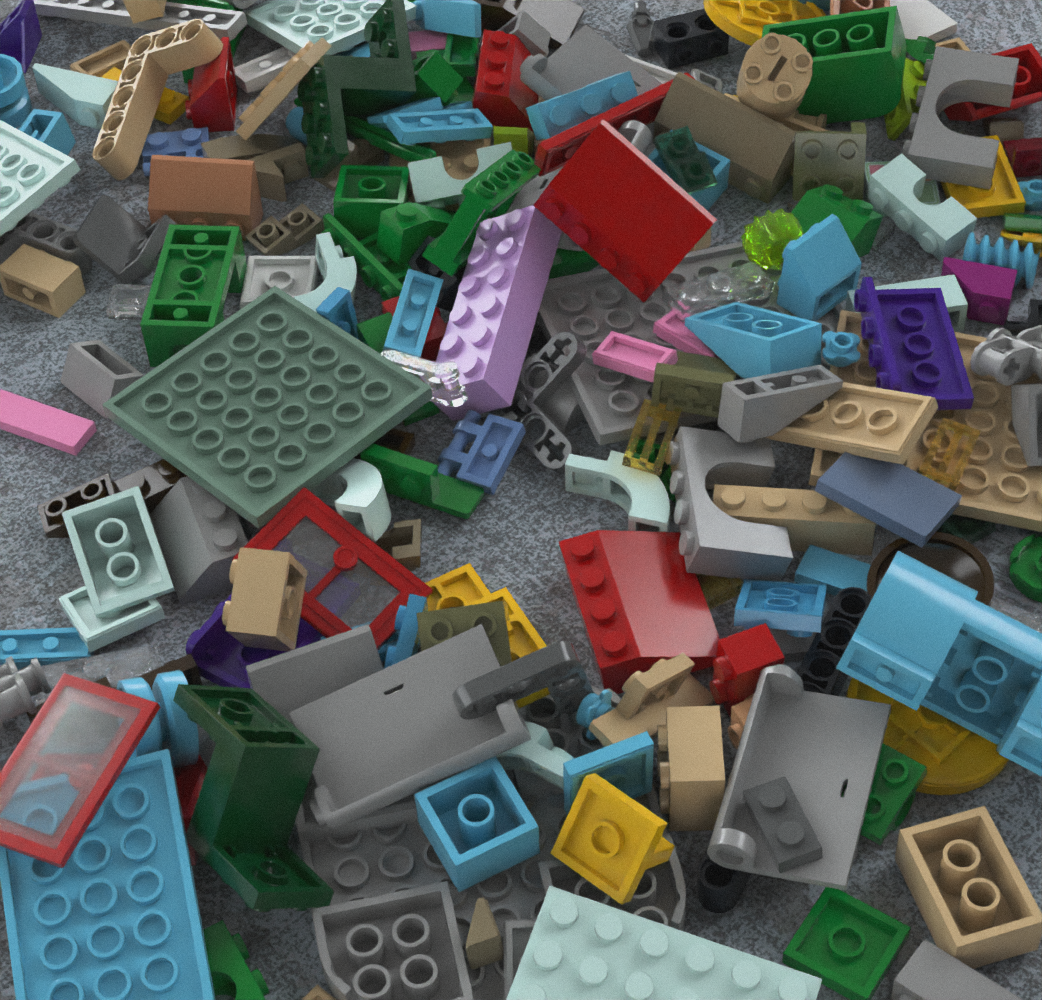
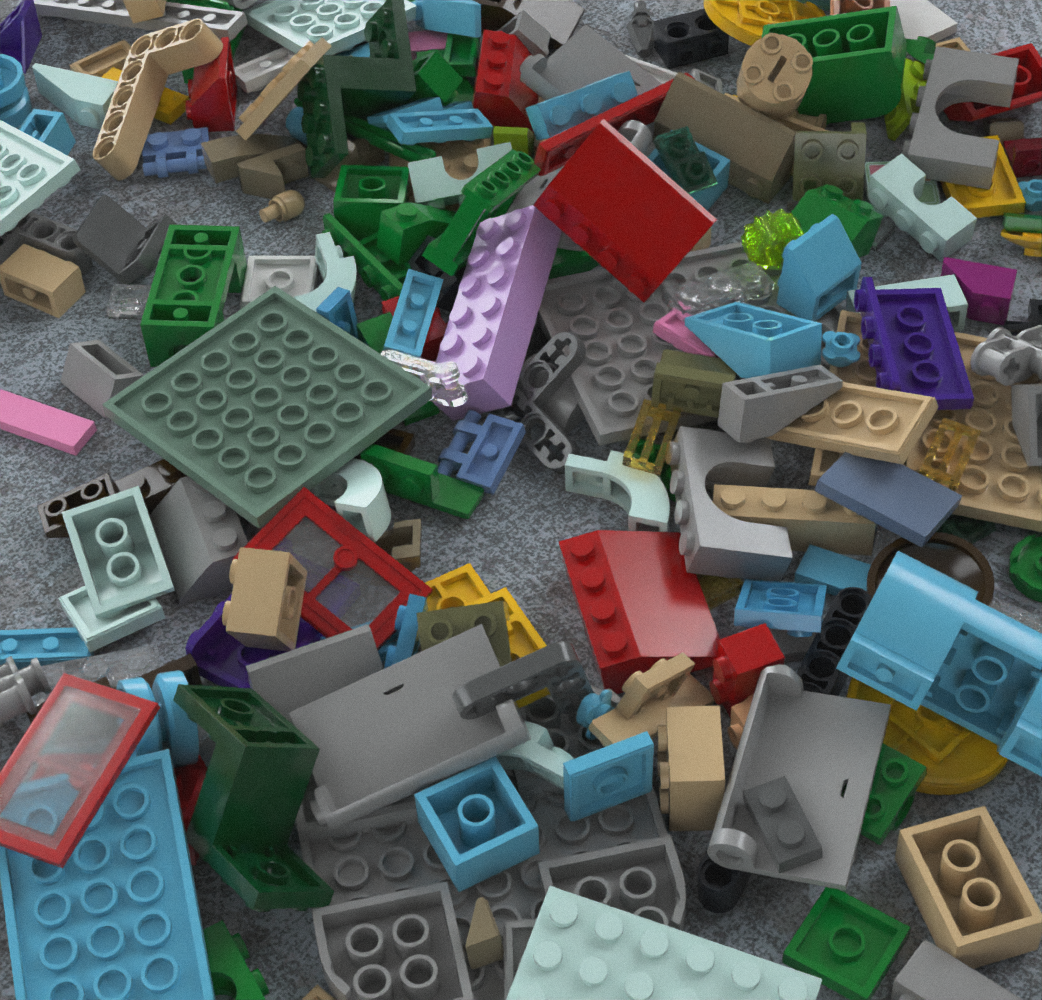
(205, 192): nougat slope -> none
(283, 206): none -> tan cylinder
(289, 233): dark tan slope -> none
(611, 839): yellow bracket -> none
(632, 356): bright pink tile -> none
(1023, 261): medium azure piece -> none

